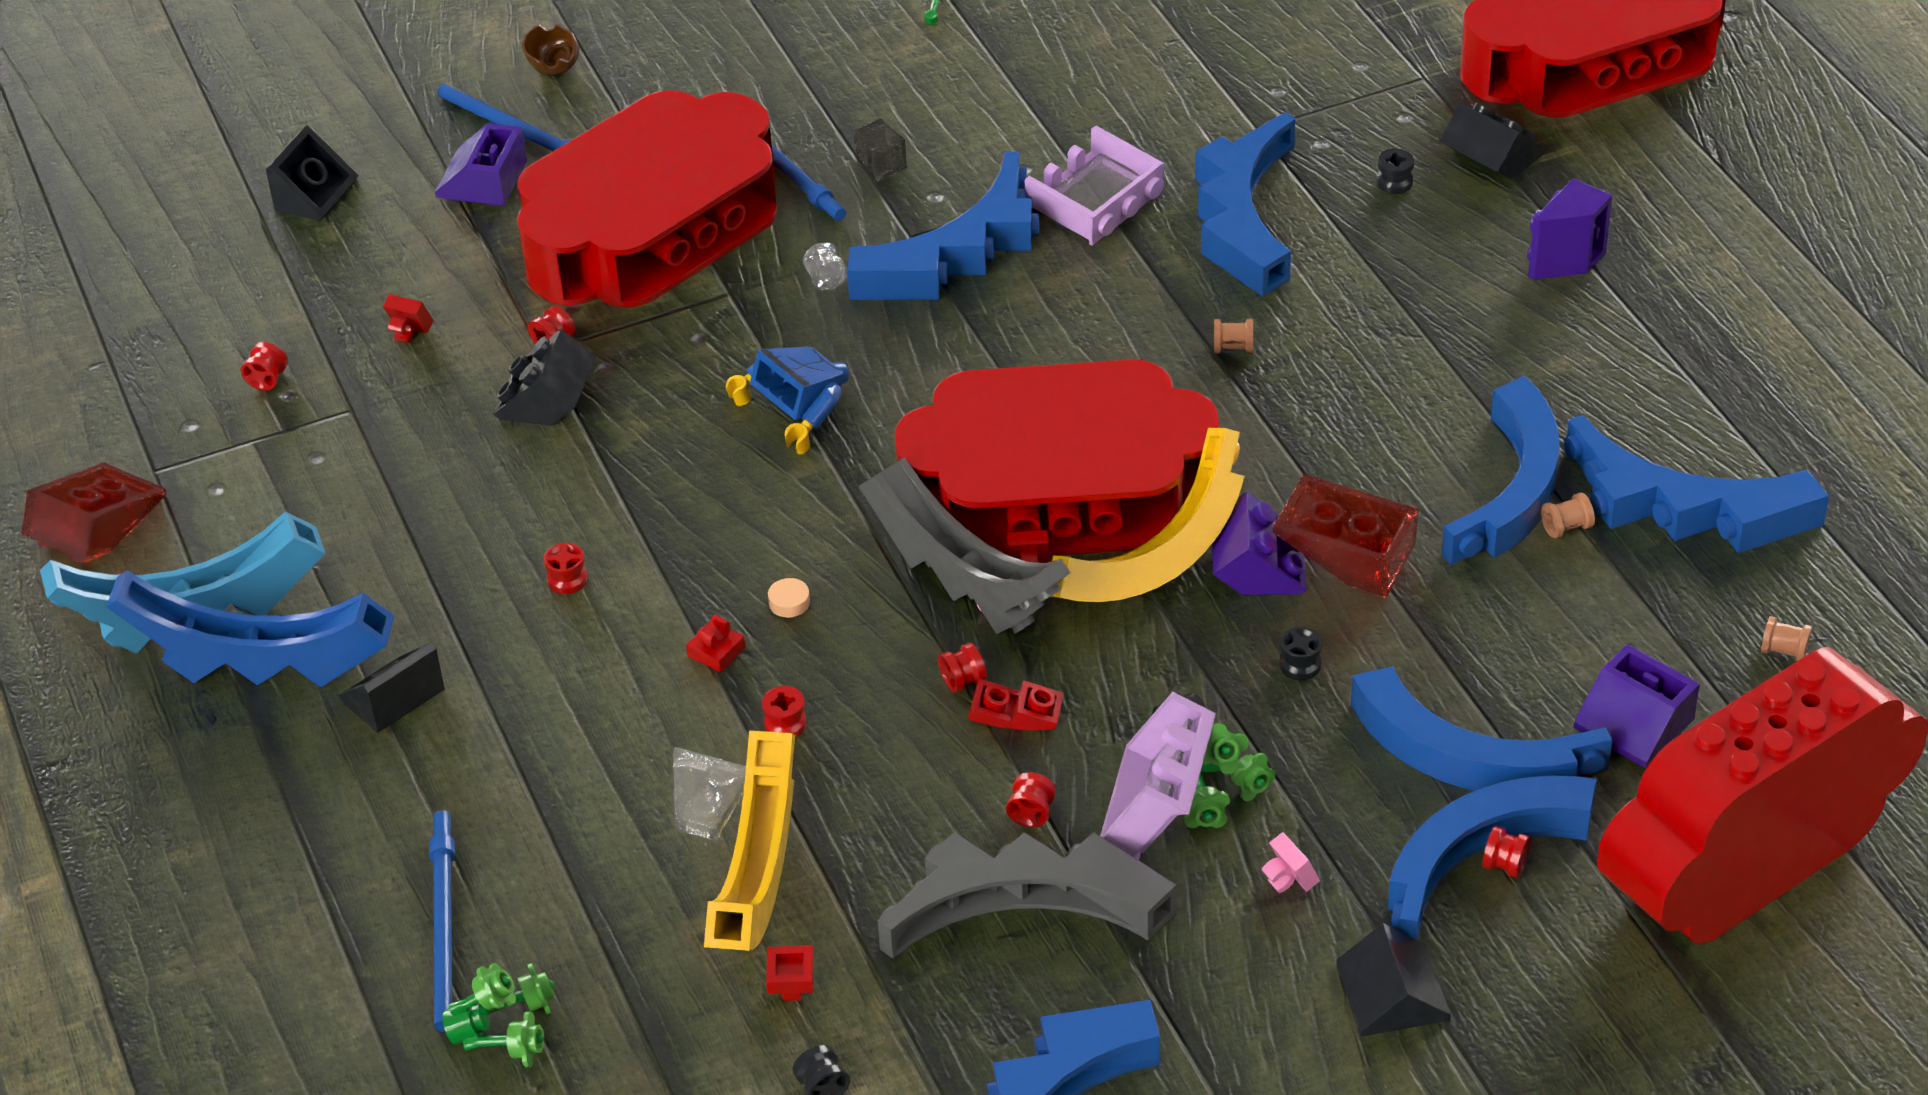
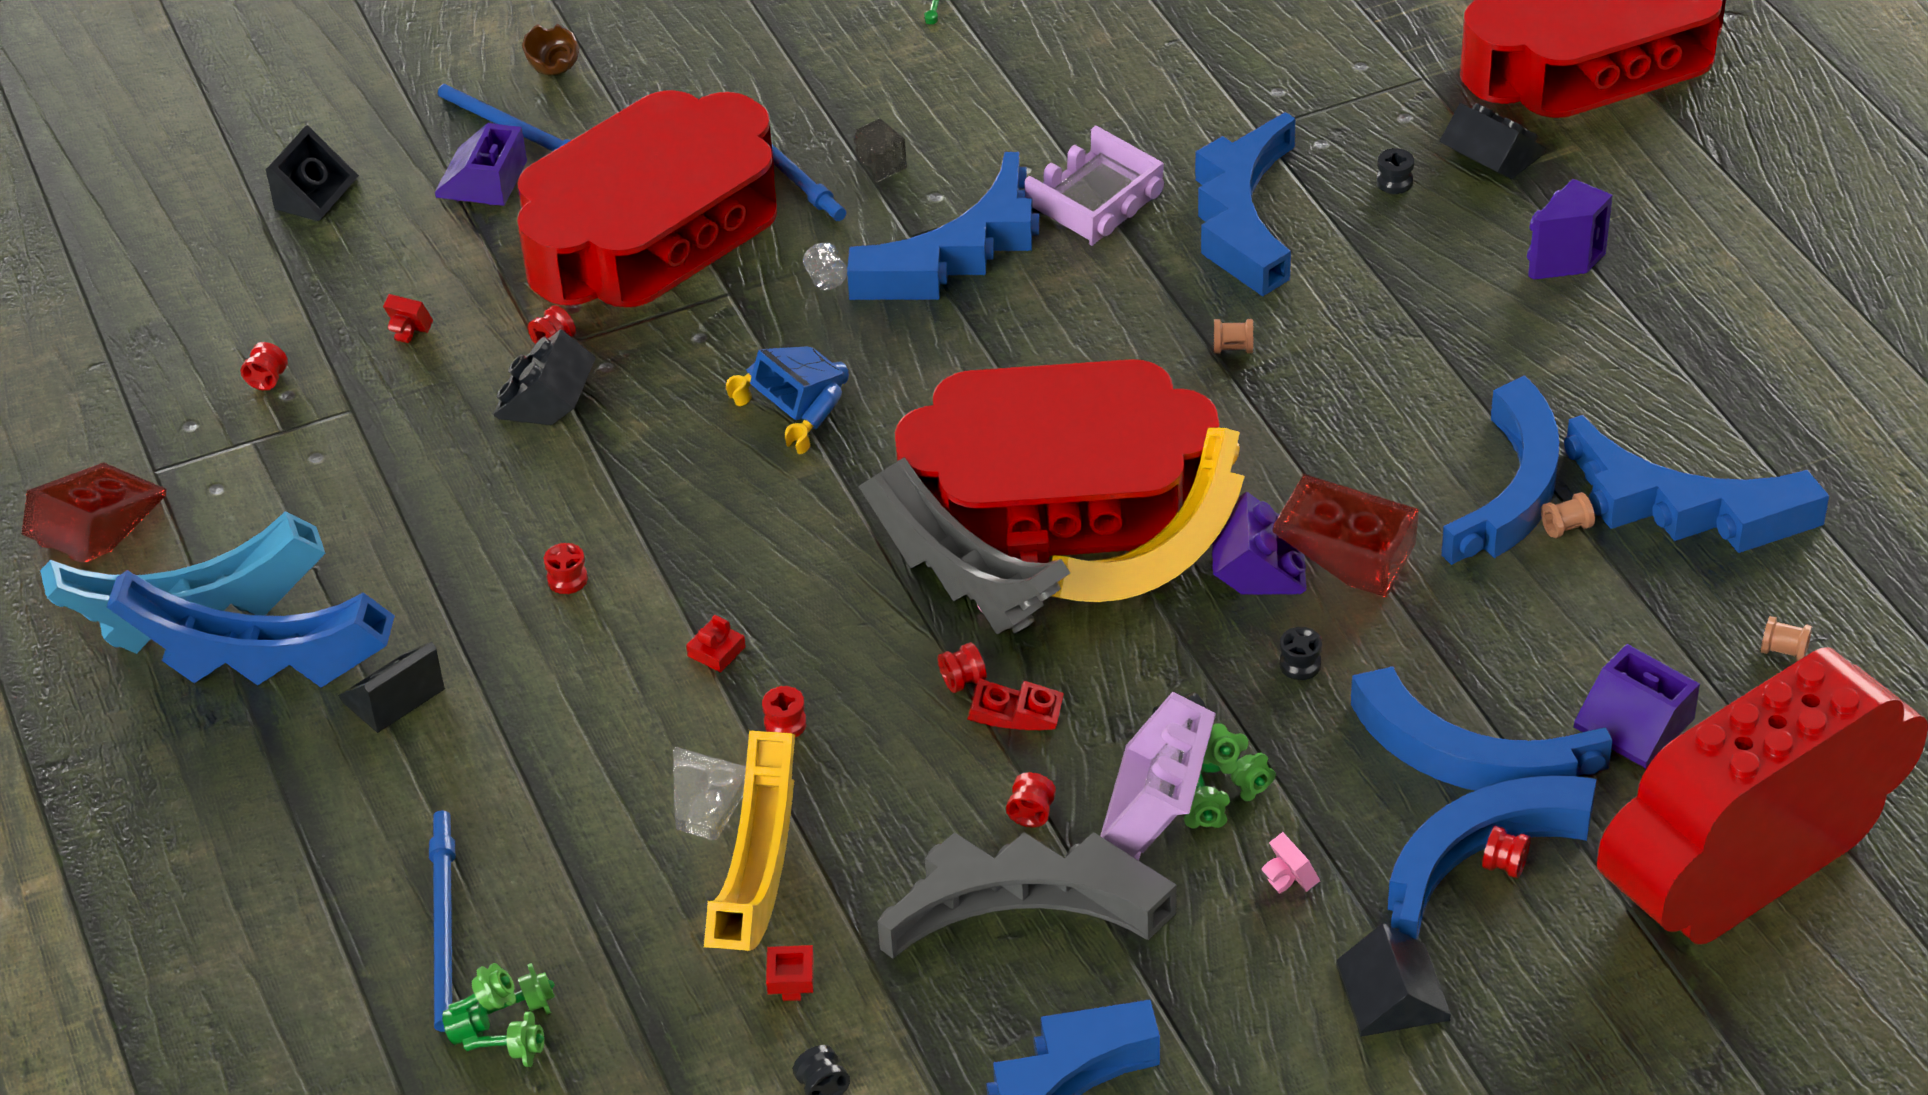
(789, 597): light nougat tile -> none

